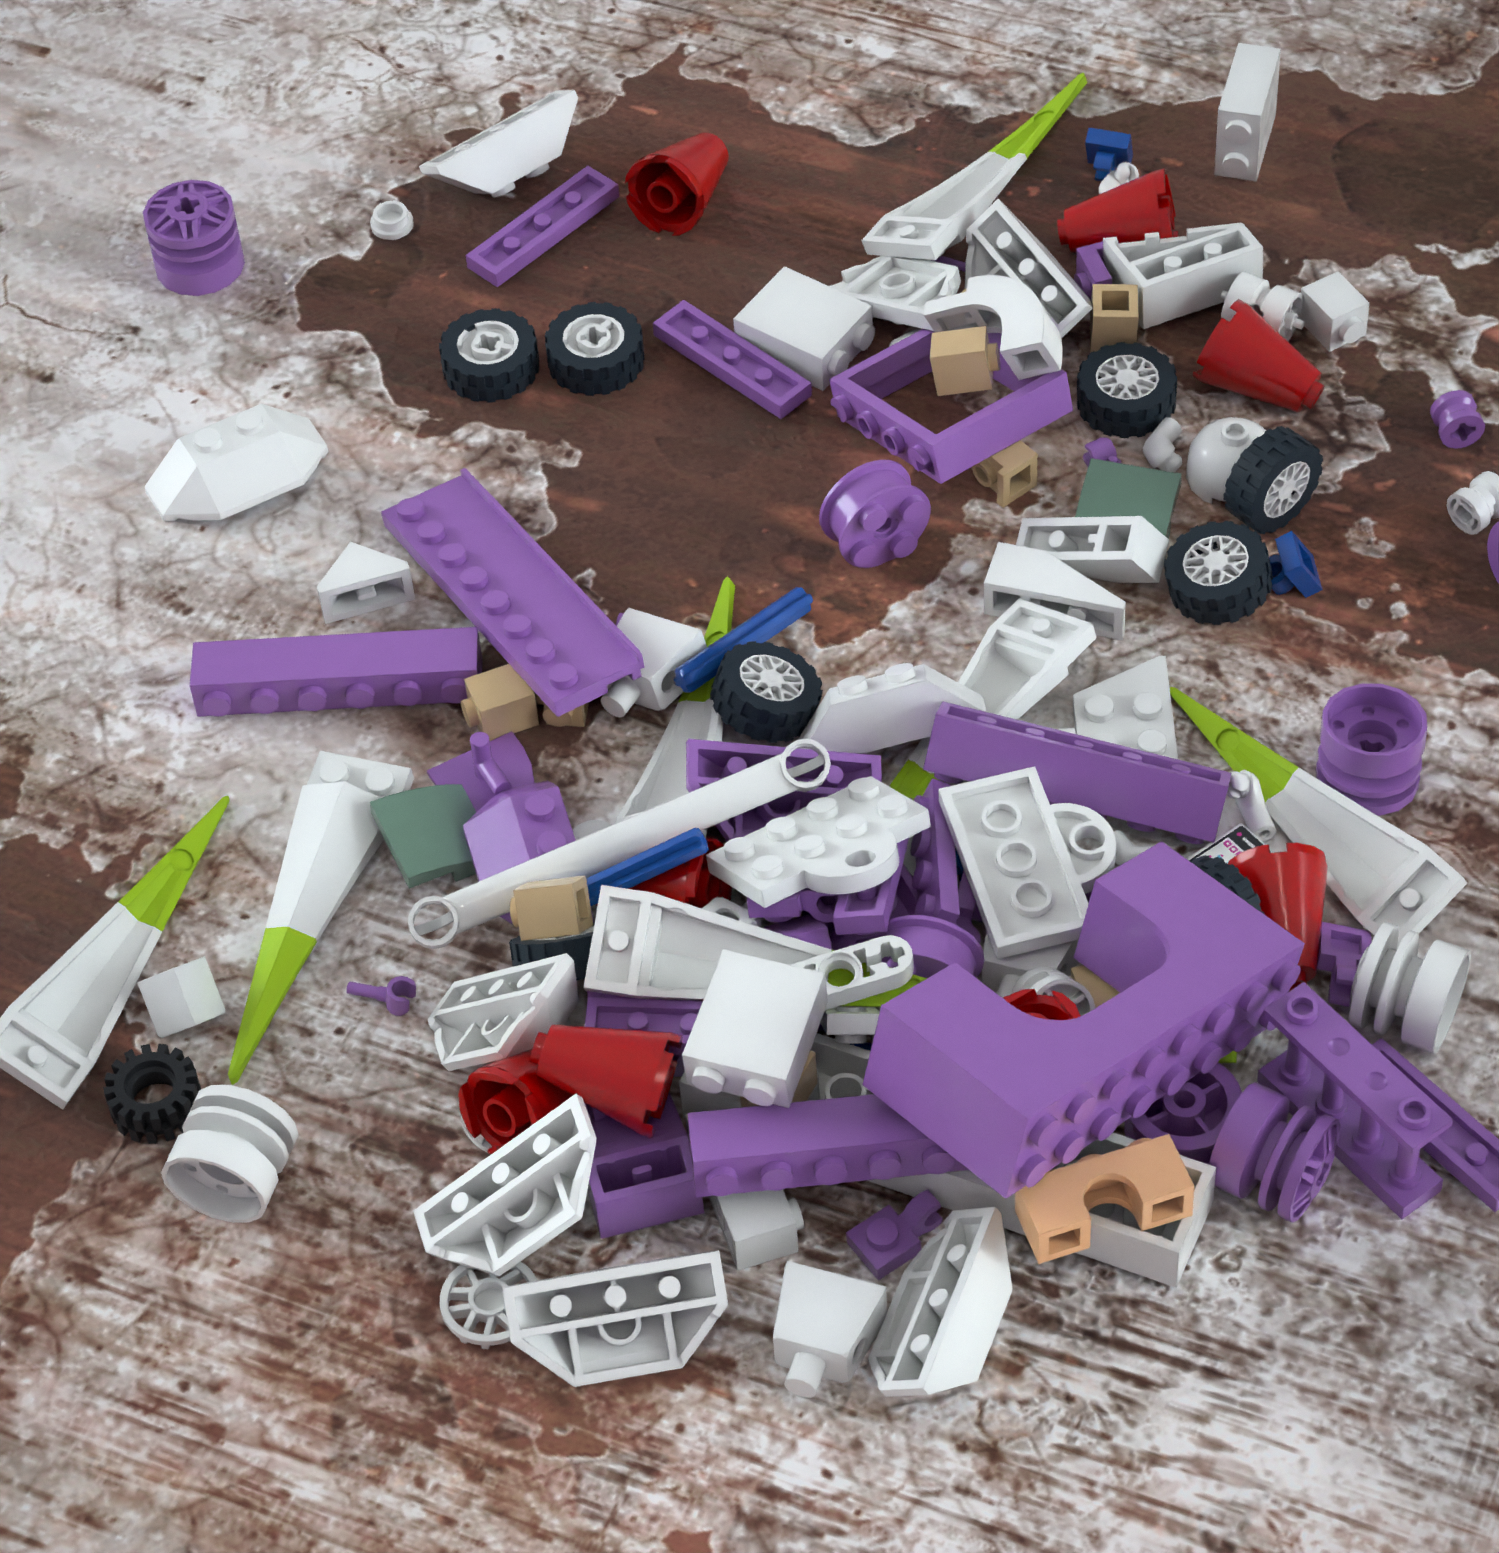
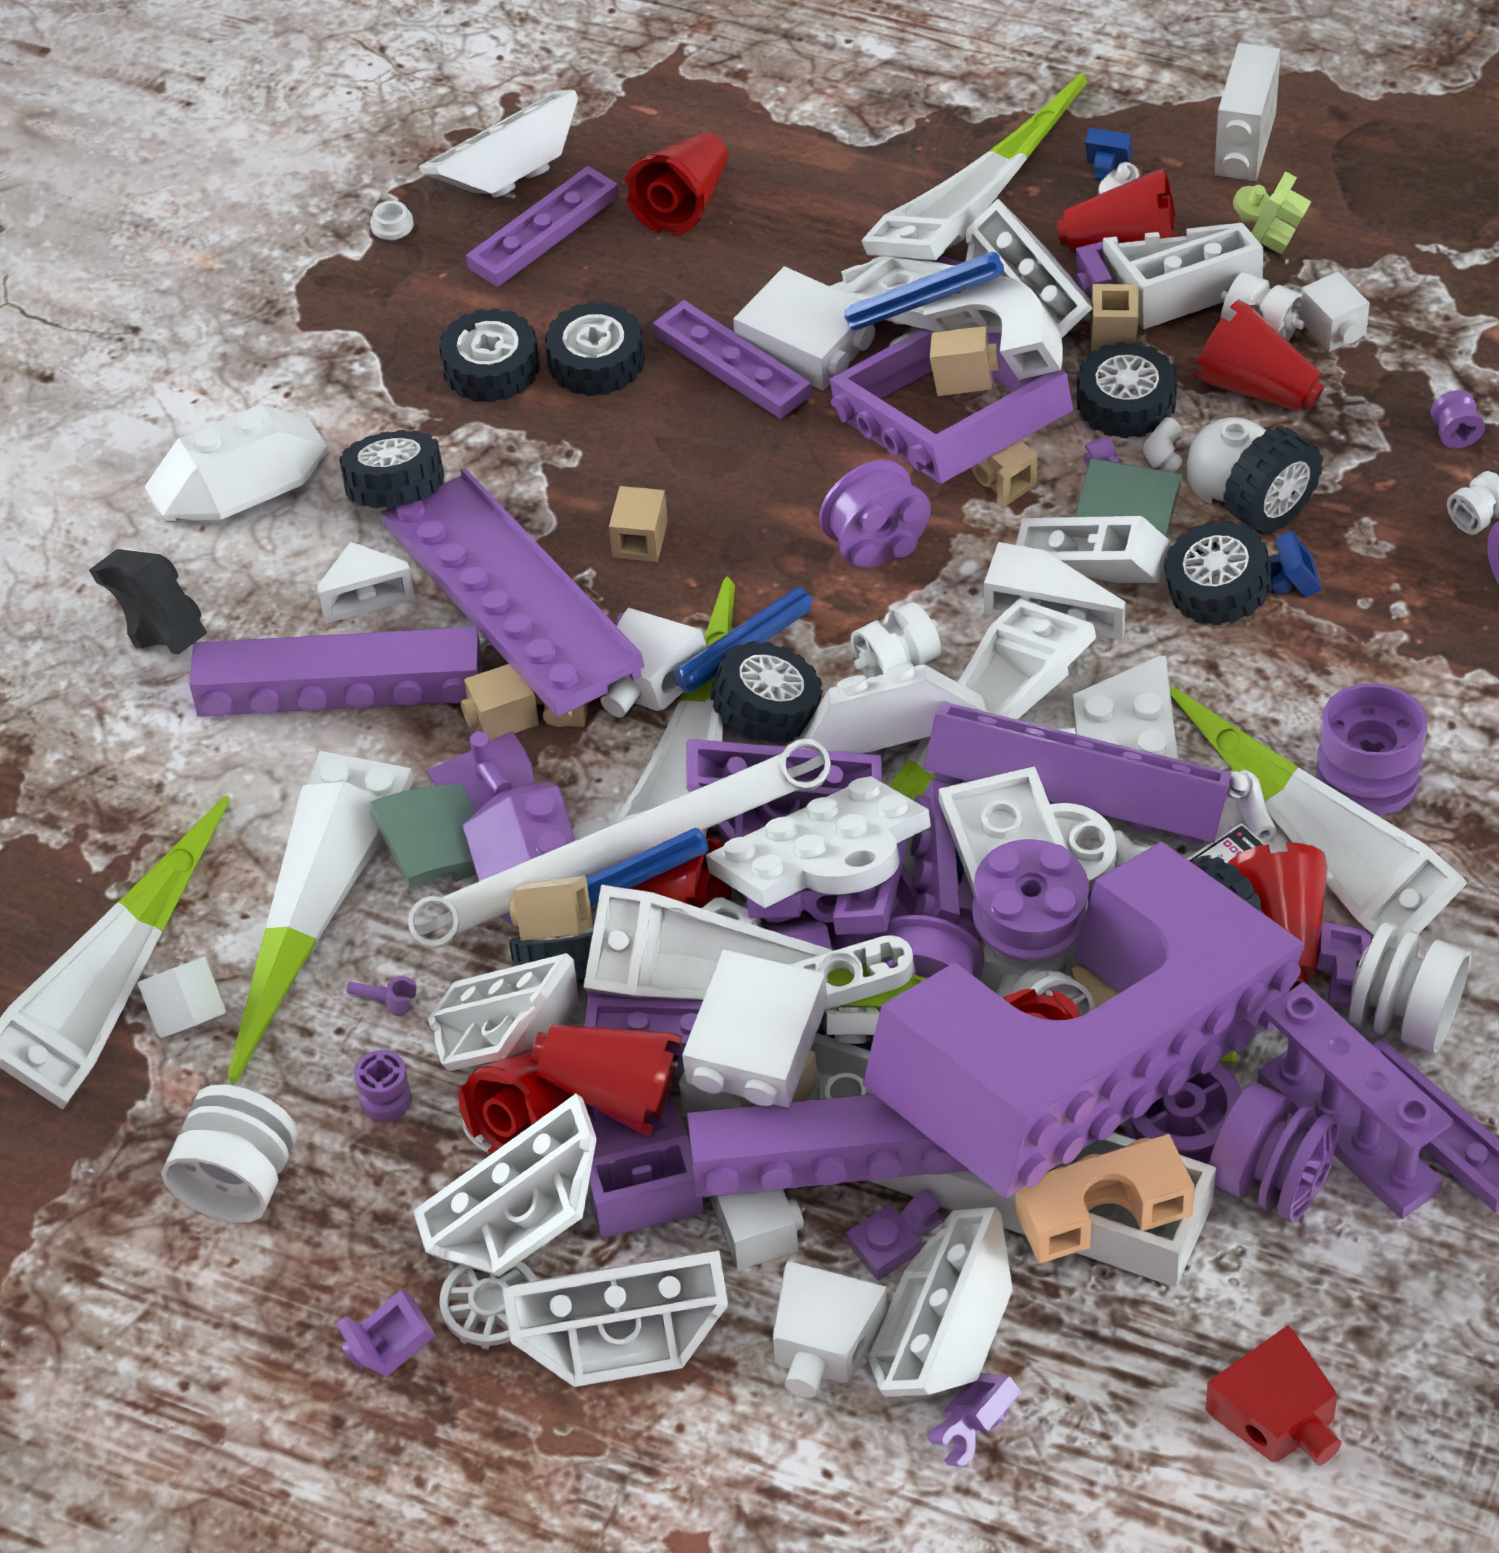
(145, 1071): black tyre -> none
(151, 599): none -> black brick
(194, 237): medium lavender wheel -> none
(382, 1085): none -> medium lavender wheel
(386, 1335): none -> medium lavender bracket
(392, 469): none -> black wheel
(638, 524): none -> tan brick
(903, 638): none -> white wheel
(924, 291): none -> blue axle
(974, 1408): none -> medium lavender plate
(1030, 899): none -> medium lavender wheel
(1255, 205): none -> yellowish green hips
(1277, 1400): none -> red torso

